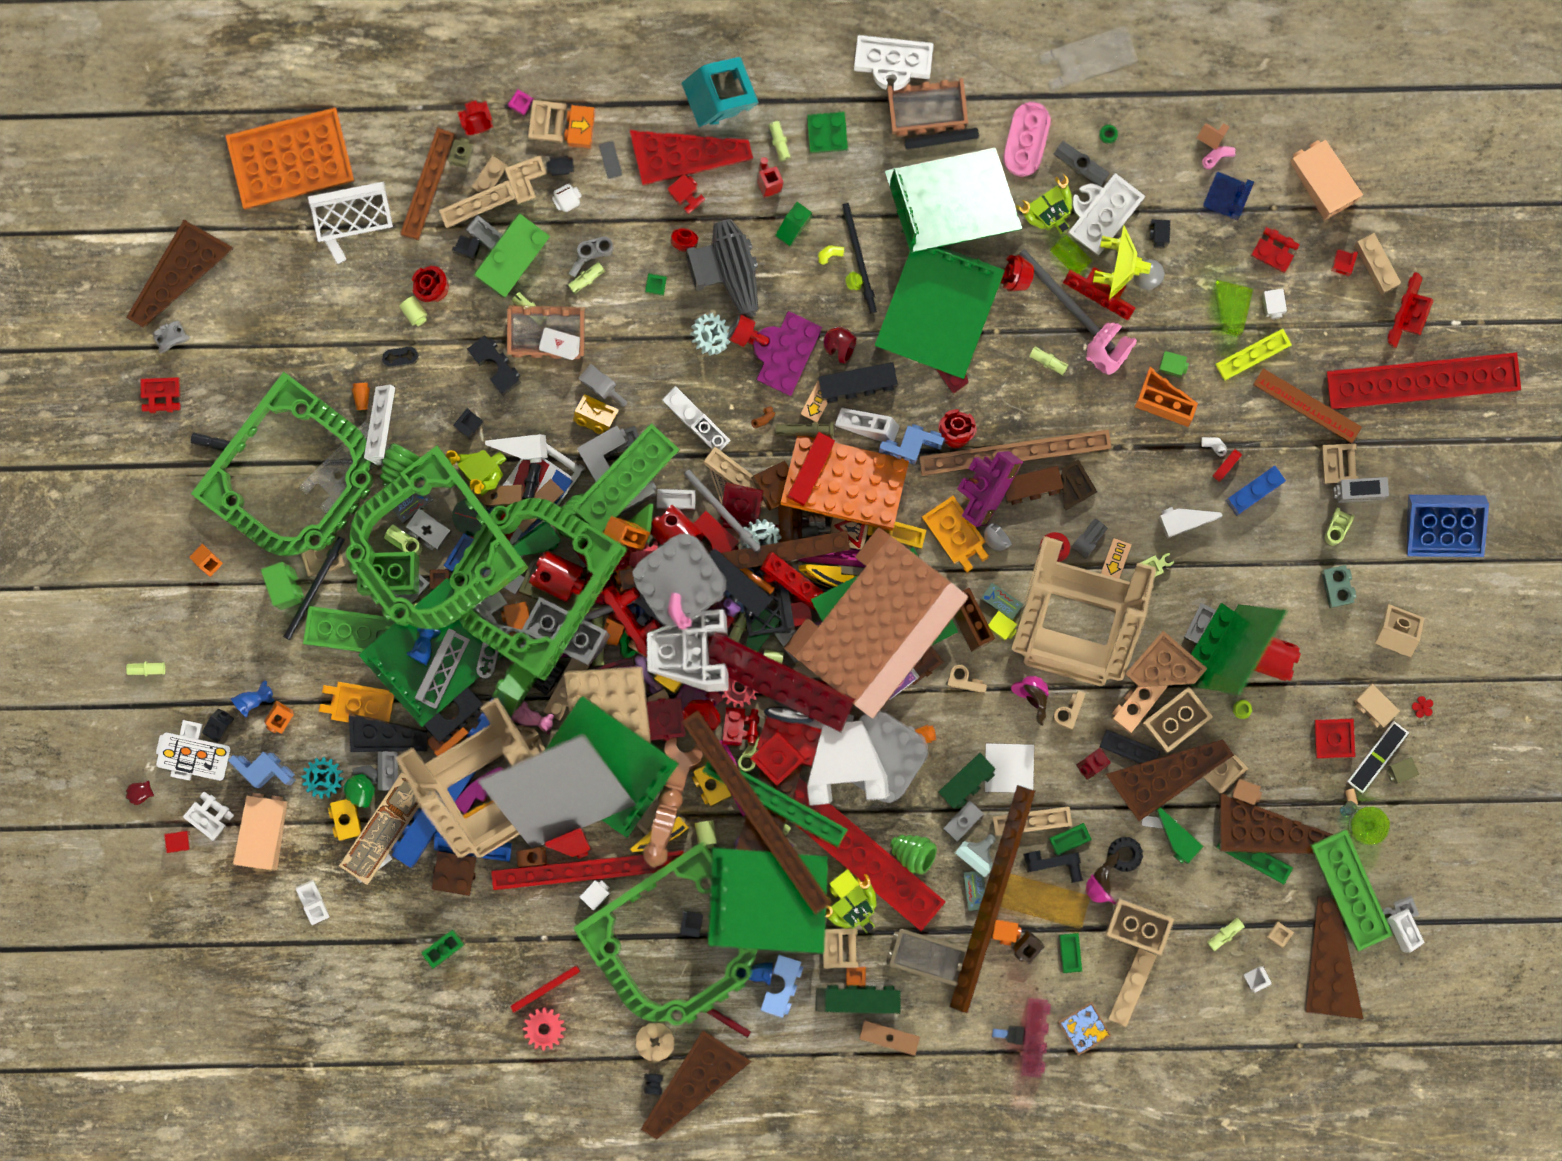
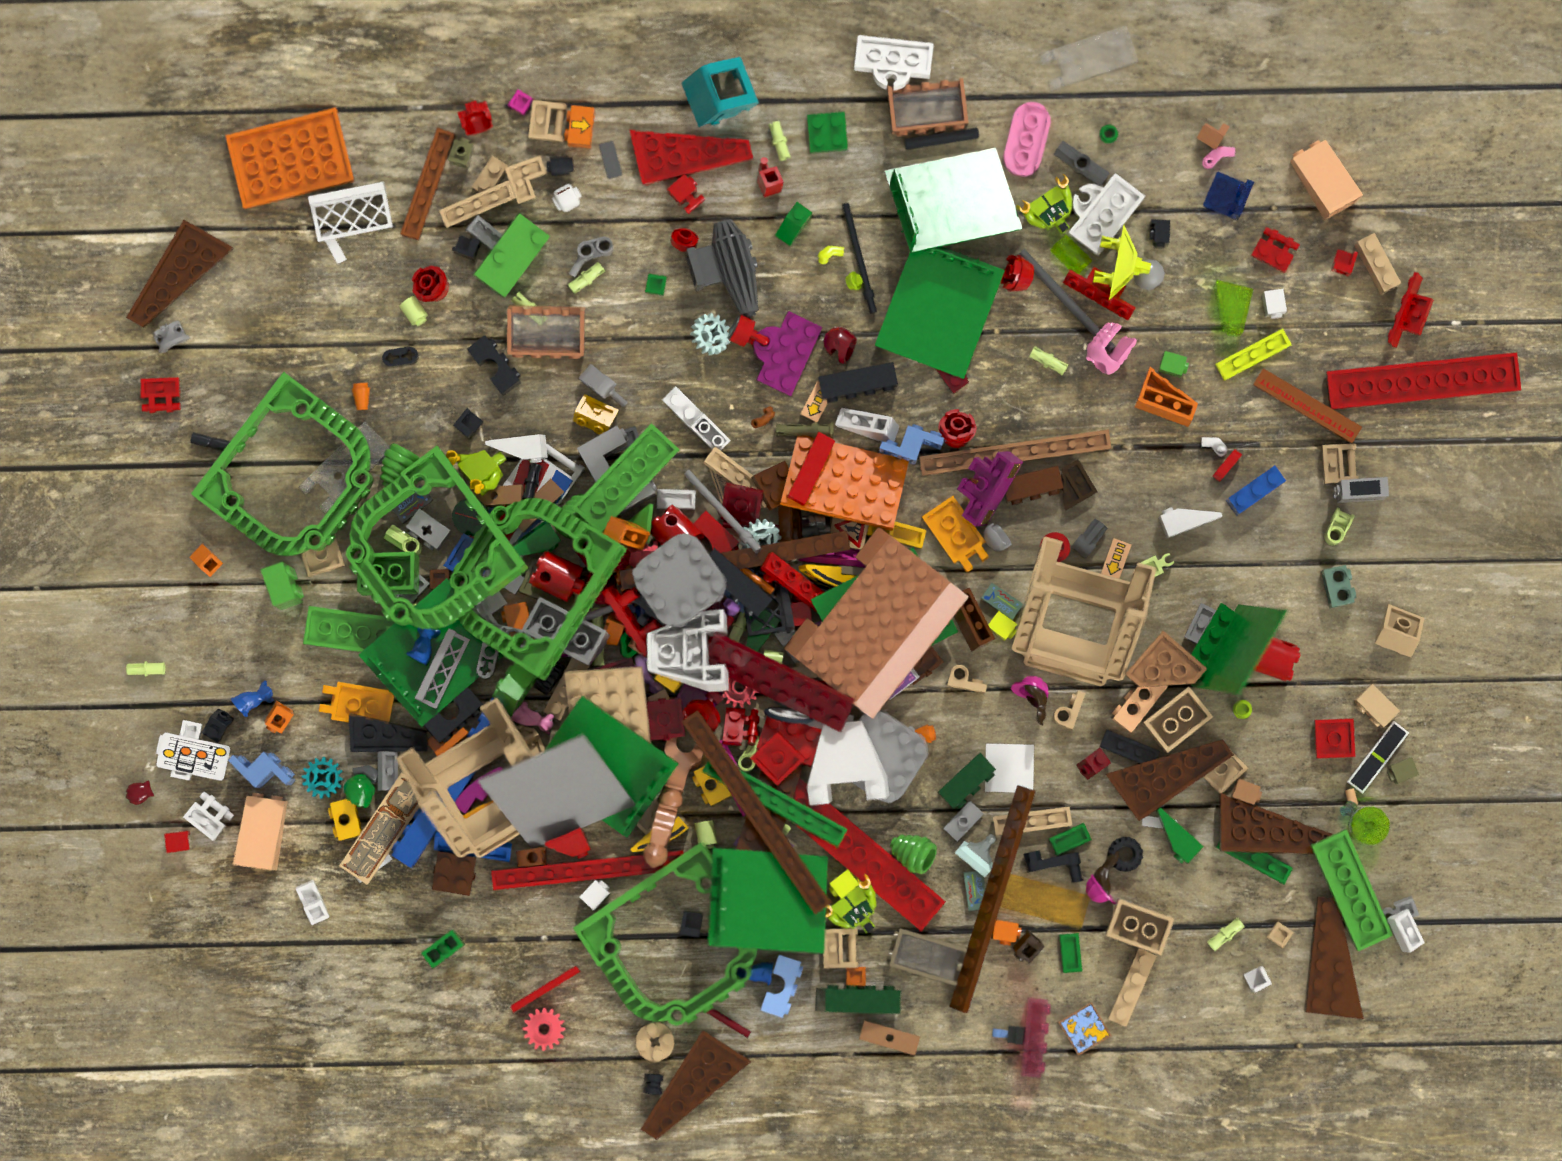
(332, 555): black bar -> none
(379, 424): white panel -> none
(559, 343): white slope -> none
(676, 612): bright pink arm -> none
(1422, 707): red plant -> none
(1447, 525): blue slope -> none

